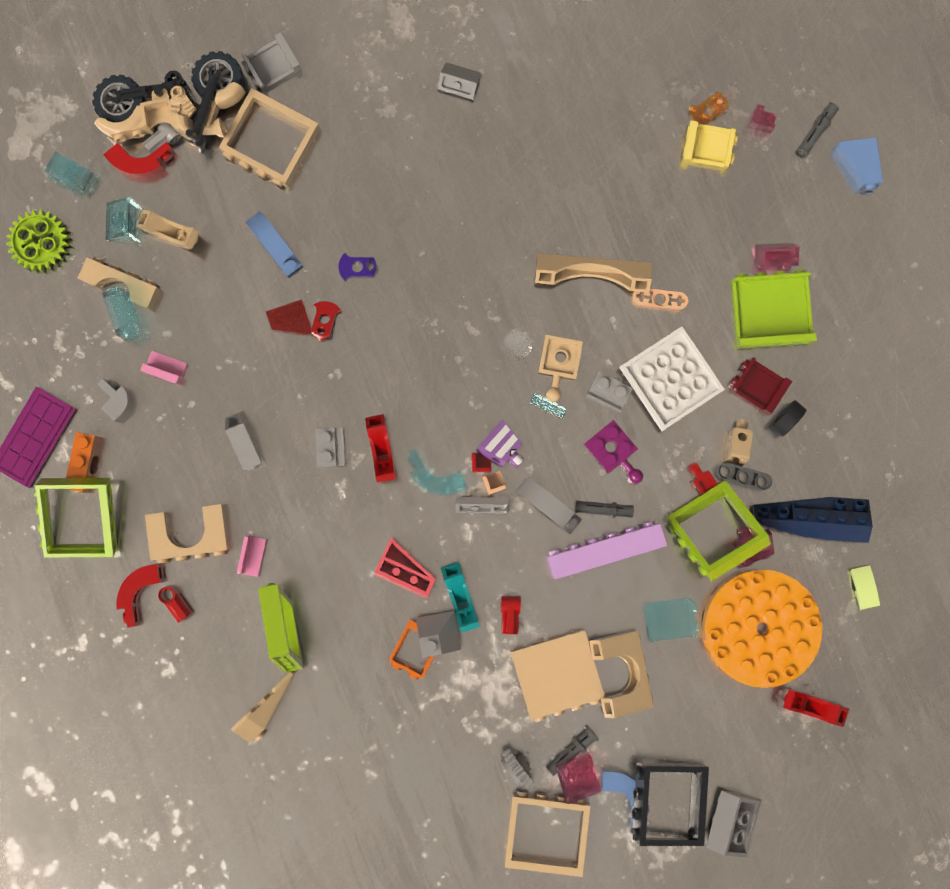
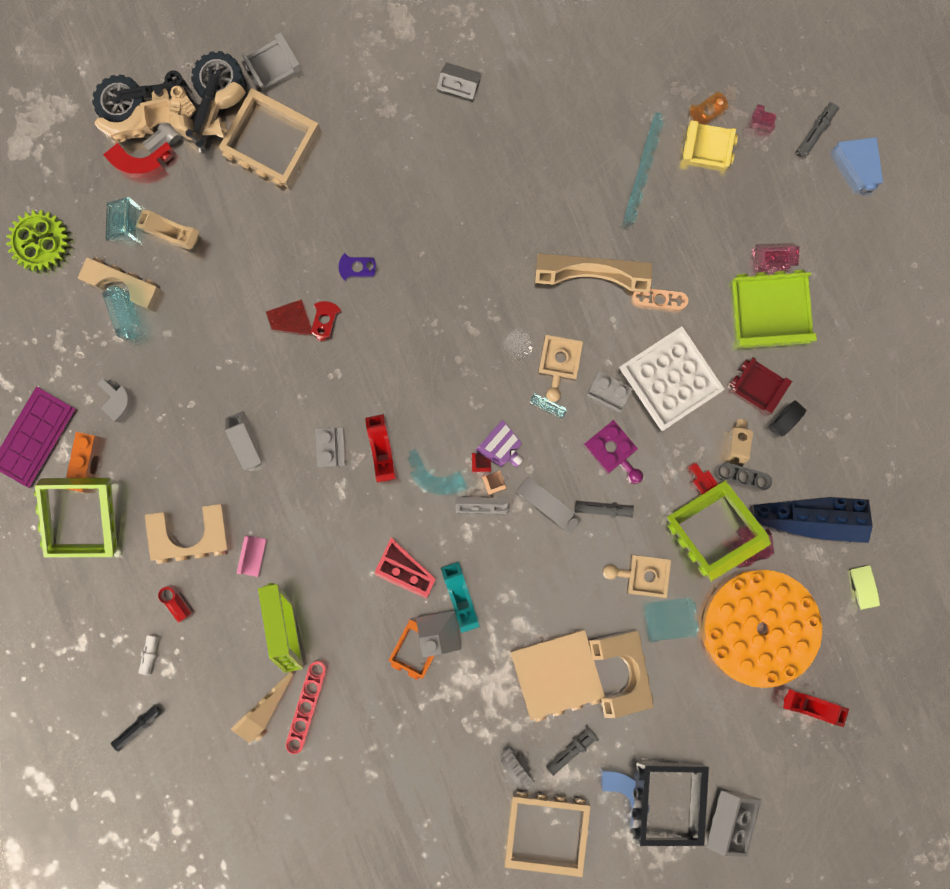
(68, 172): clear light blue brick -> none
(131, 588): red arch -> none
(142, 722): none -> black pin
(148, 655): none -> white pin
(165, 367): bright pink panel -> none
(273, 243): medium blue arch -> none
(300, 713): none -> coral beam
(510, 614): red piece -> none
(578, 778): clear pink plate -> none
(606, 551): lavender brick -> none
(639, 567): none -> tan plate
(641, 177): none -> clear light blue plate

